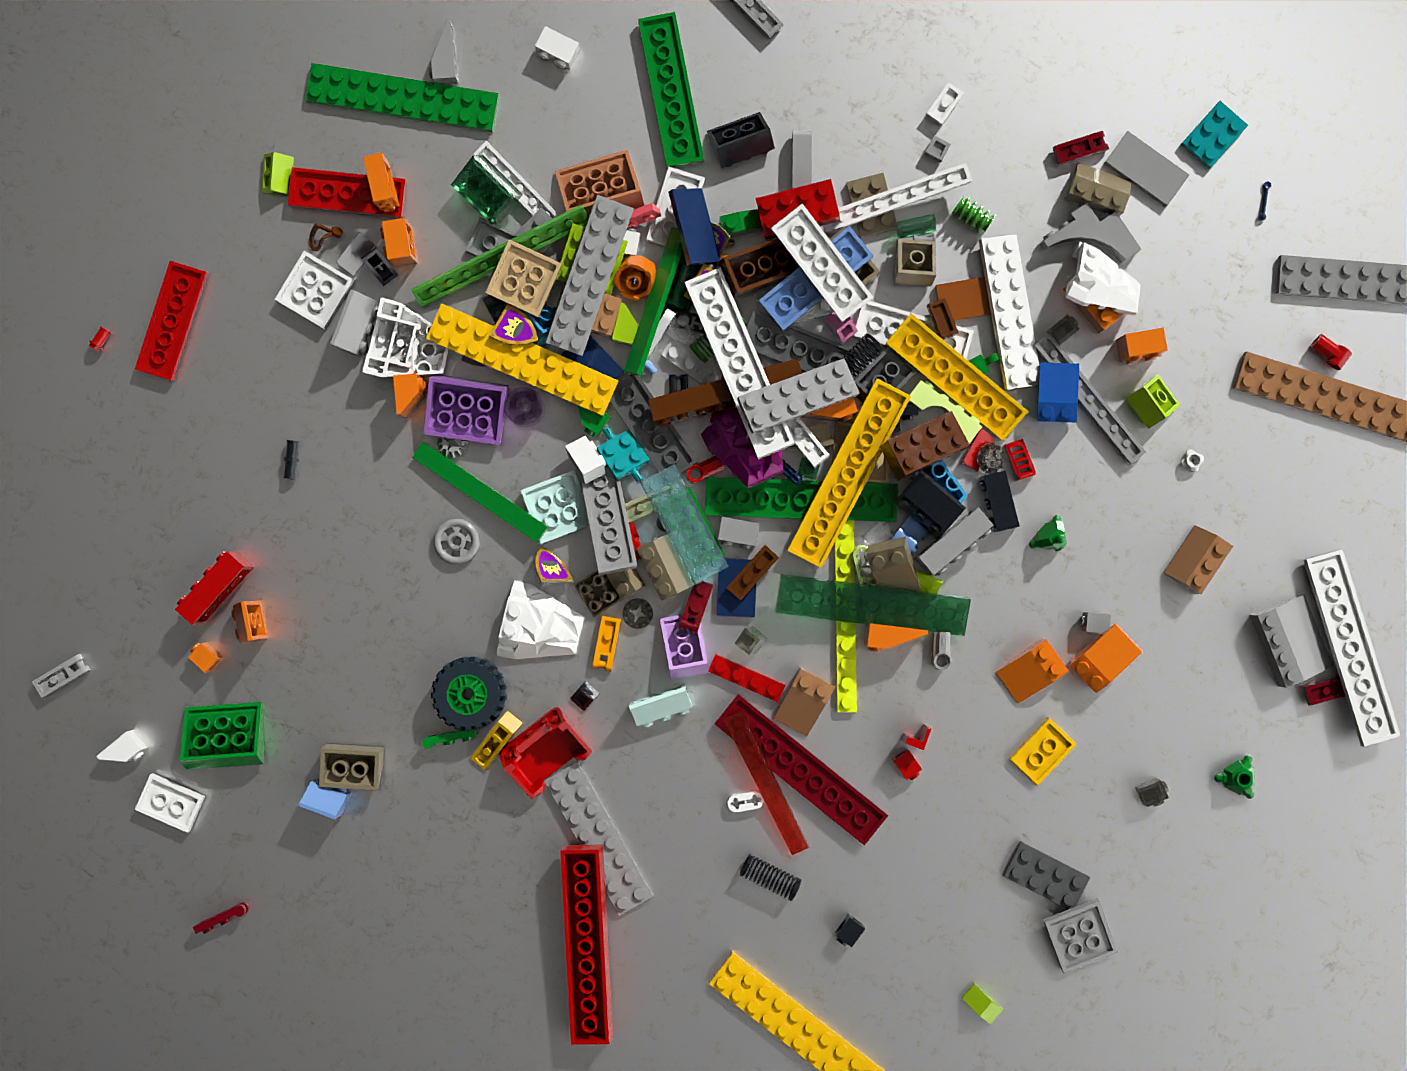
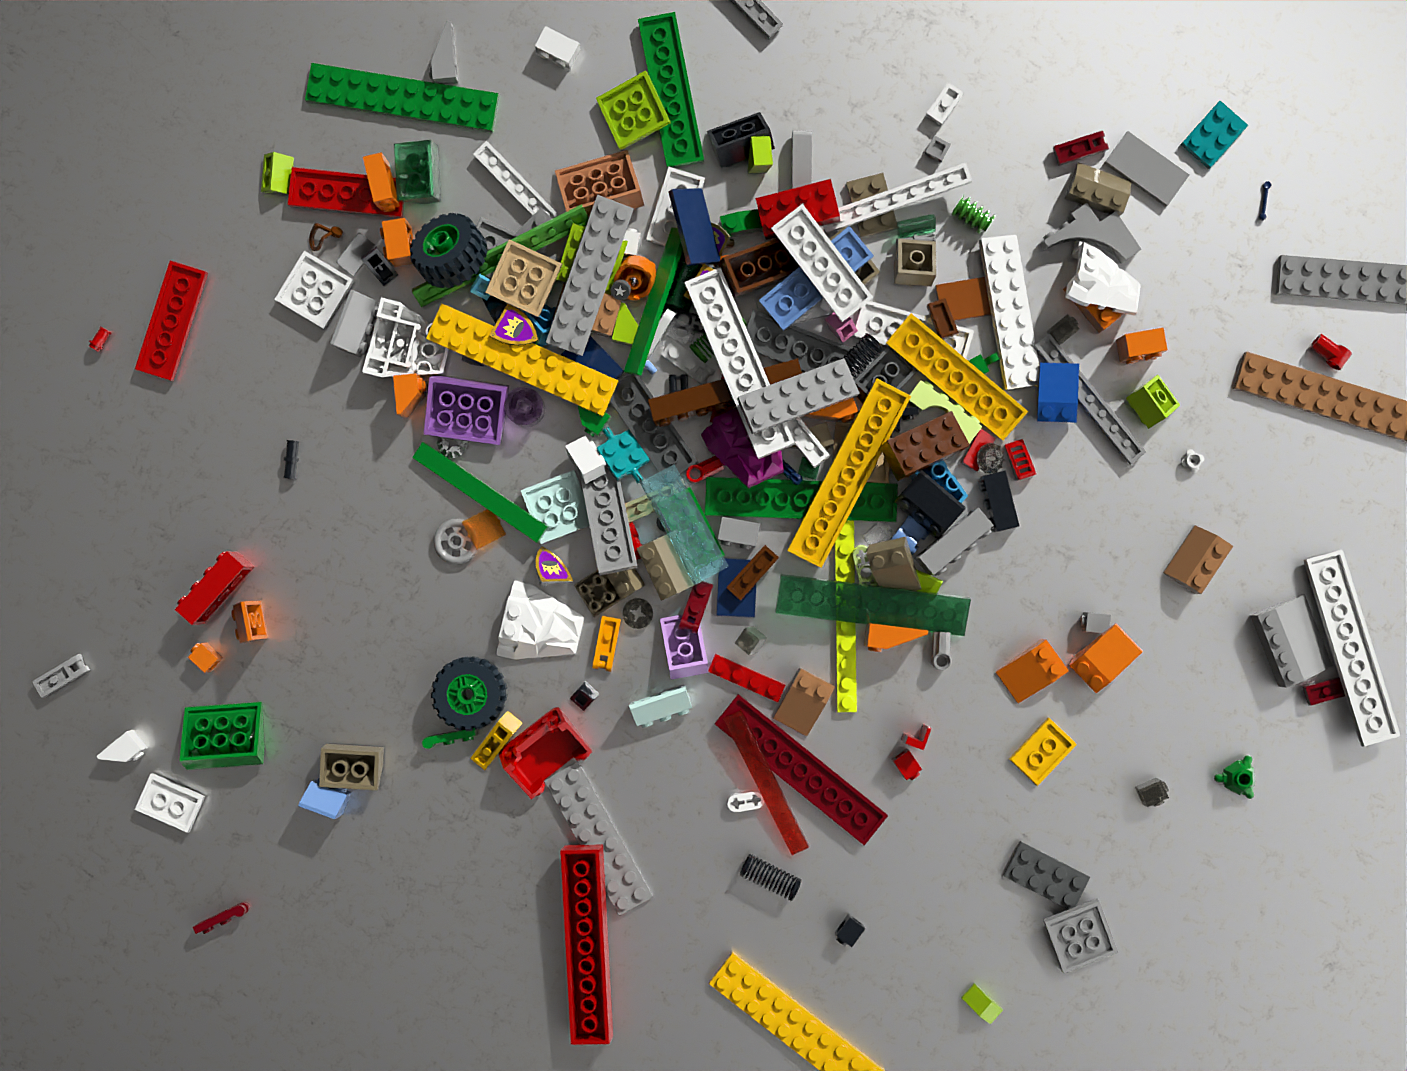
(417, 172): none -> clear green slope
(448, 250): none -> black wheel
(480, 286): none -> medium azure plate
(483, 528): none -> clear orange piece
(486, 189): clear green brick -> none
(620, 290): none -> dark grey tile
(633, 110): none -> lime plate
(644, 214): coral plate -> none
(760, 155): none -> lime slope
(1050, 536): green rock -> none

